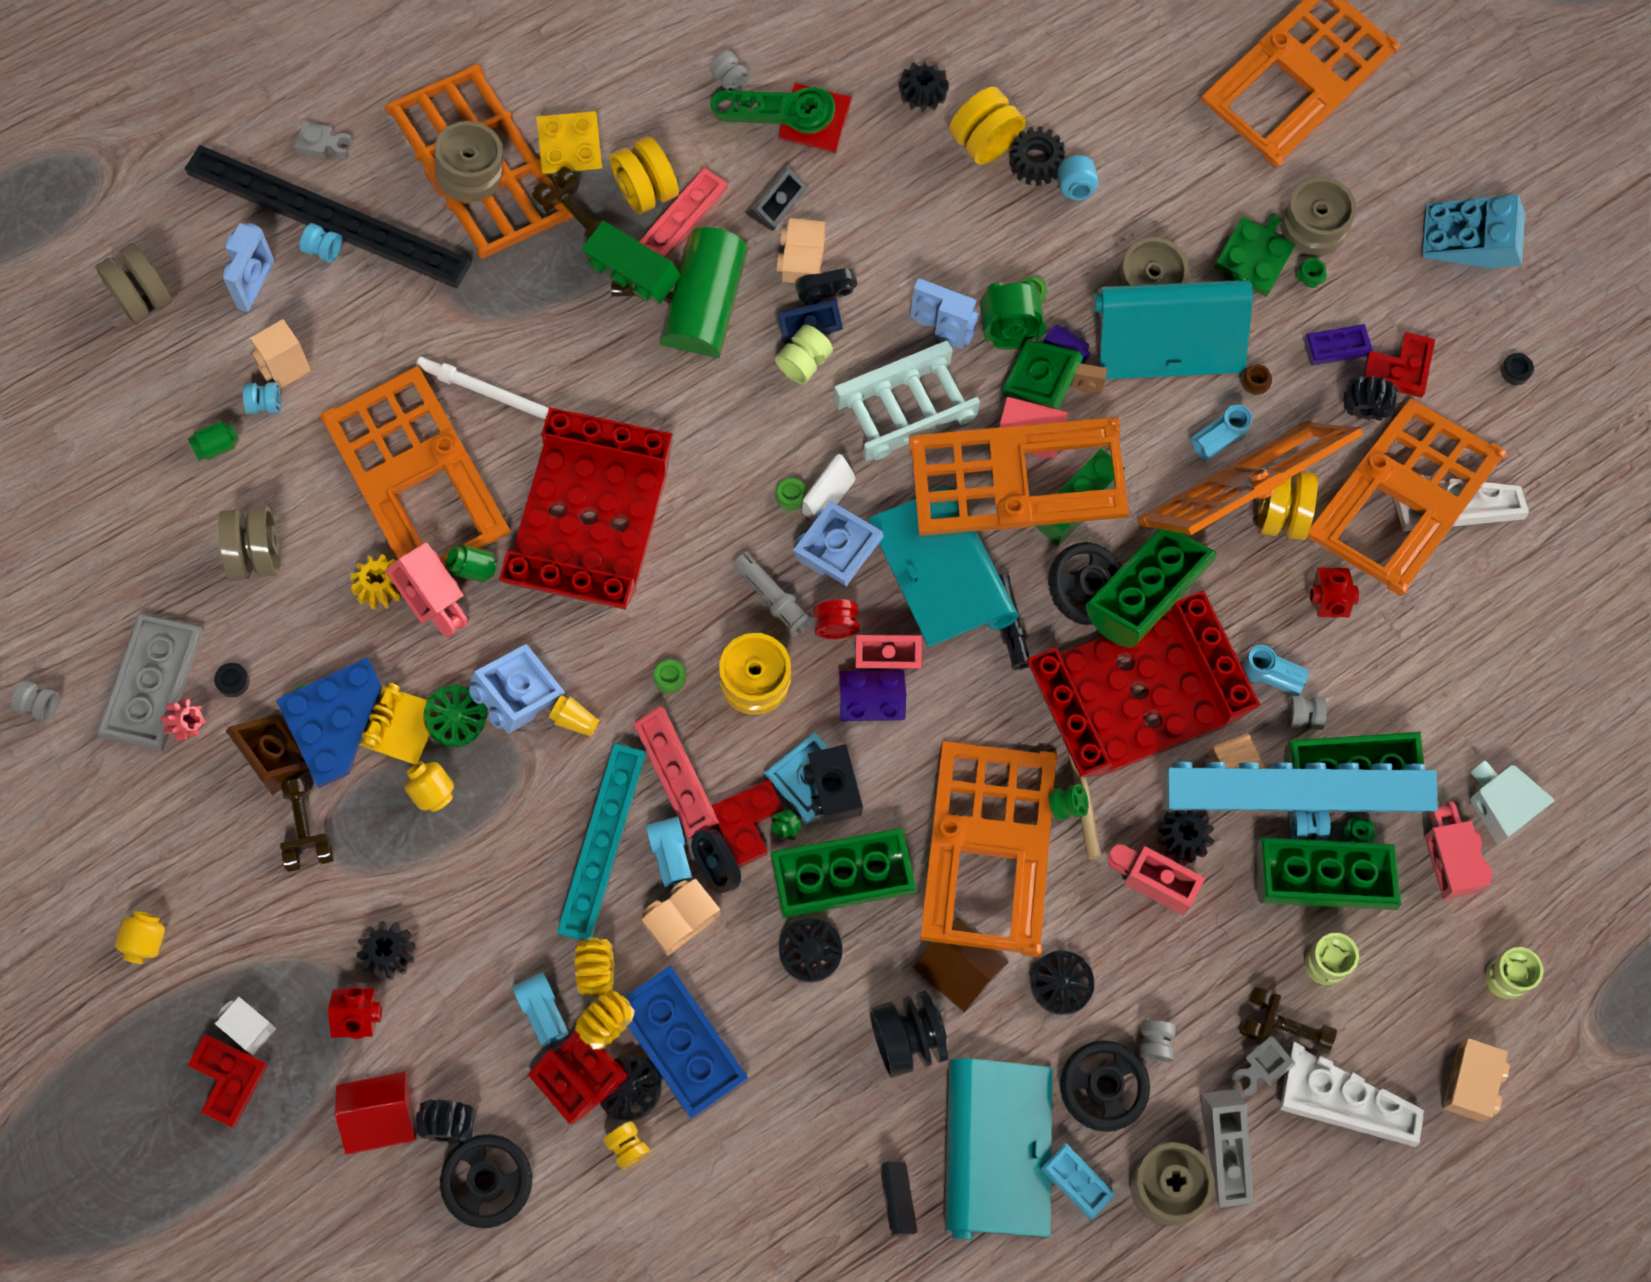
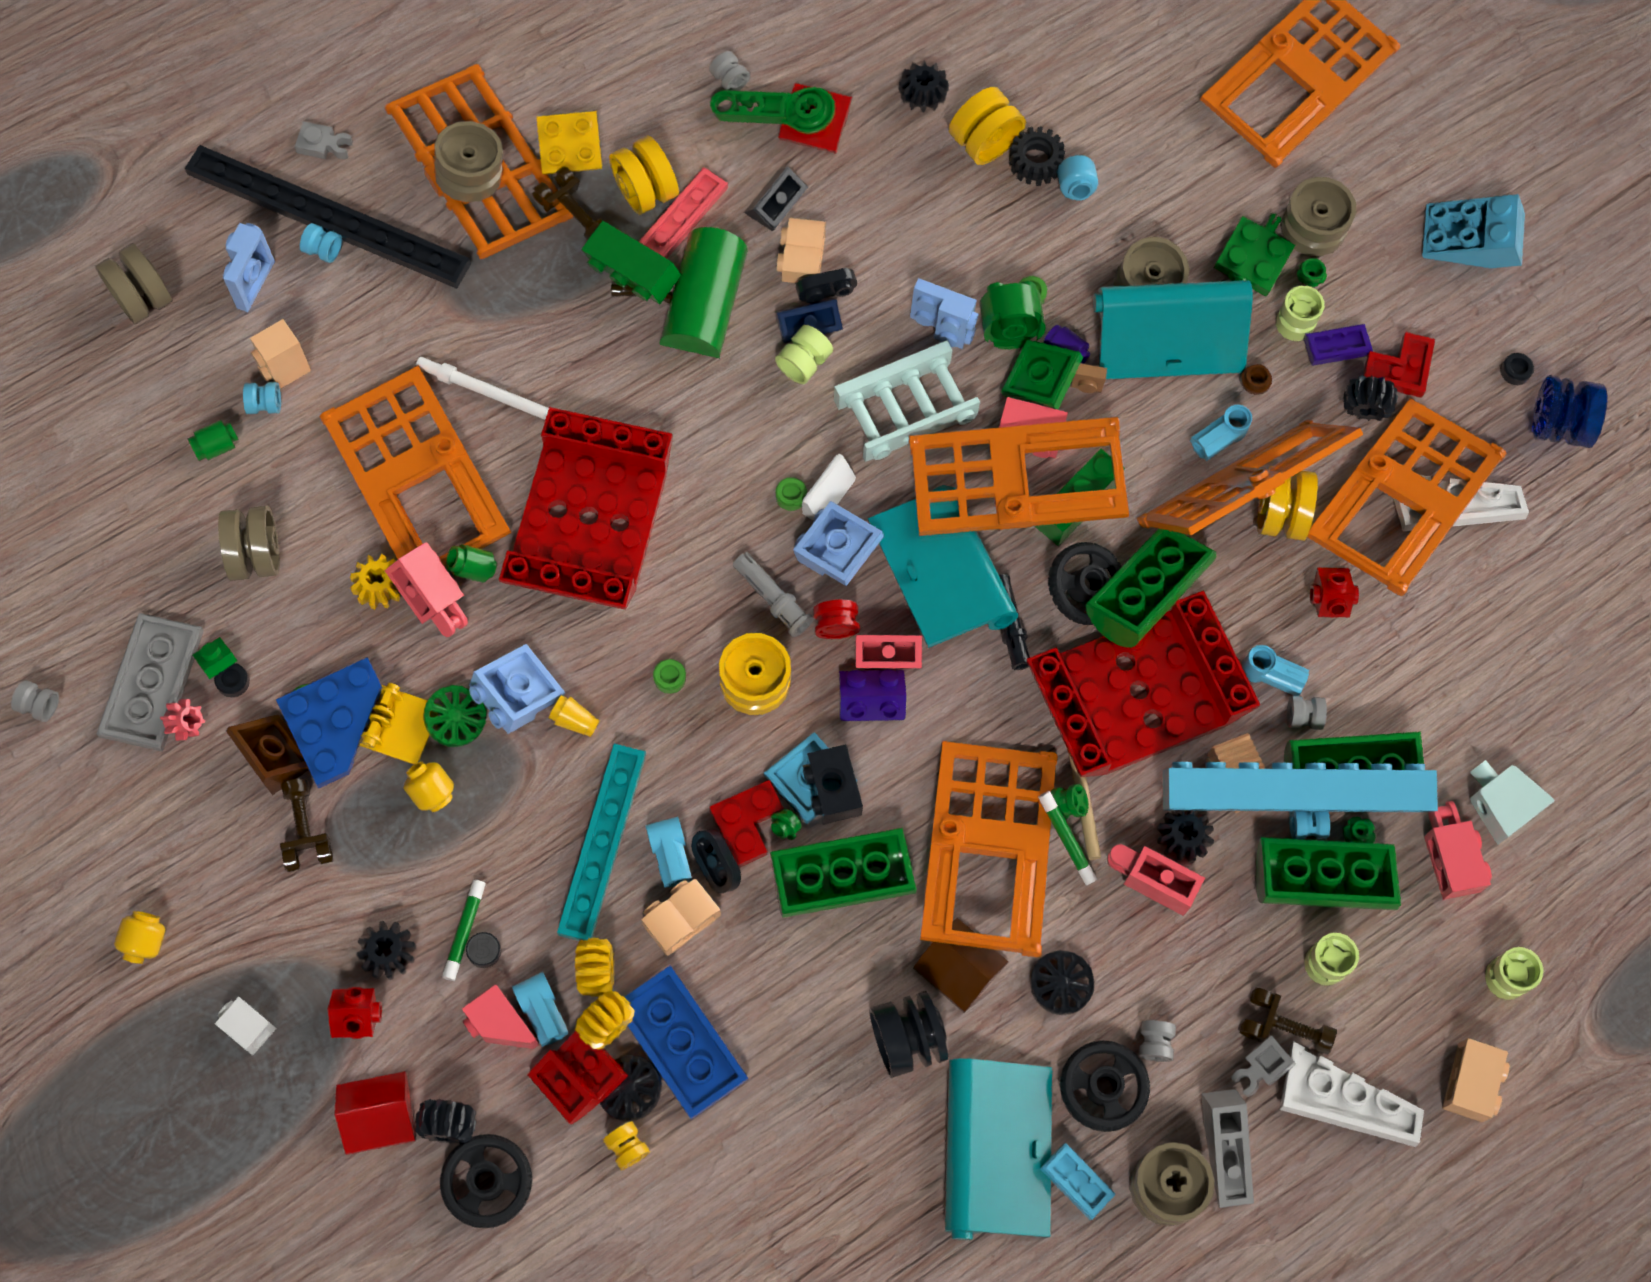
(214, 657): none -> green plate
(235, 1075): red plate -> none
(463, 930): none -> green bar
(483, 950): none -> tile
(497, 1021): none -> coral slope
(675, 772): coral tile -> none
(810, 950): black wheel -> none
(898, 1199): black slope -> none
(1067, 838): none -> green bar
(1299, 312): none -> yellowish green wheel
(1569, 411): none -> clear blue wheel

